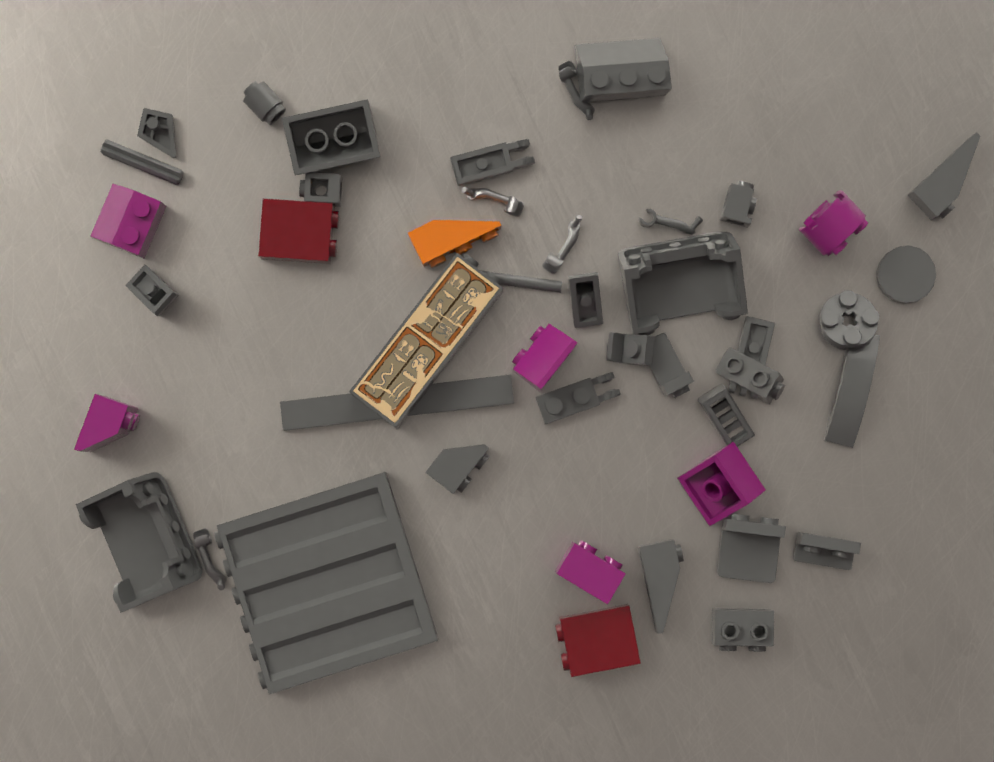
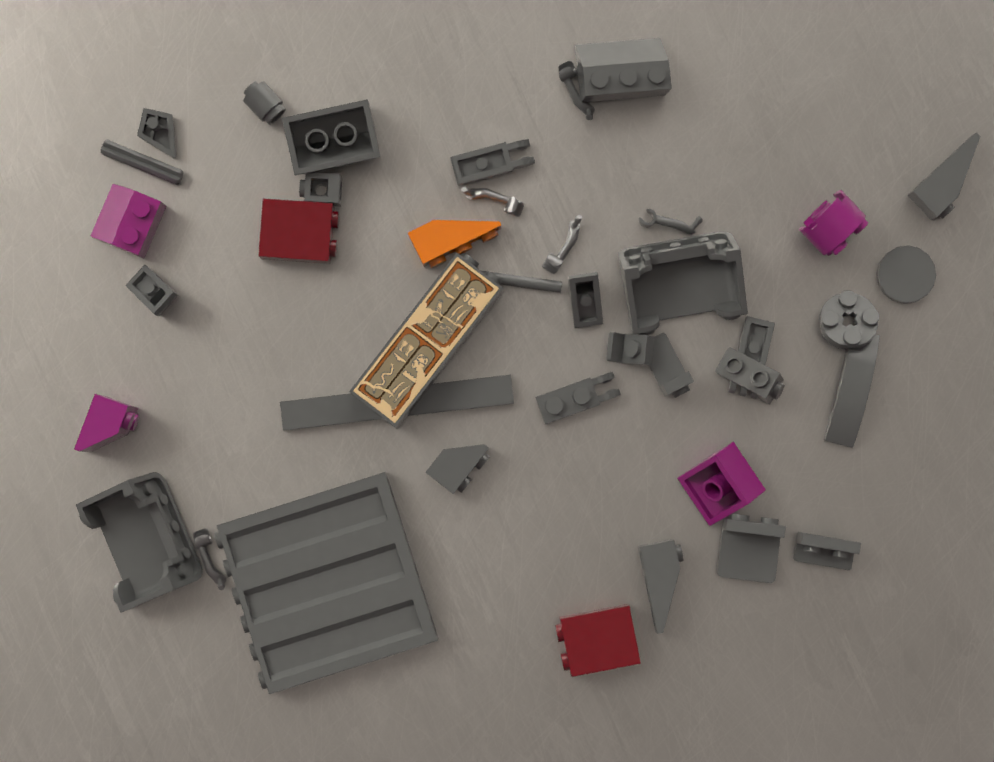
(544, 356): magenta slope -> none
(590, 572): magenta brick -> none
(713, 396): dark grey slope -> none
(739, 204): dark grey brick -> none
(742, 628): dark grey brick -> none

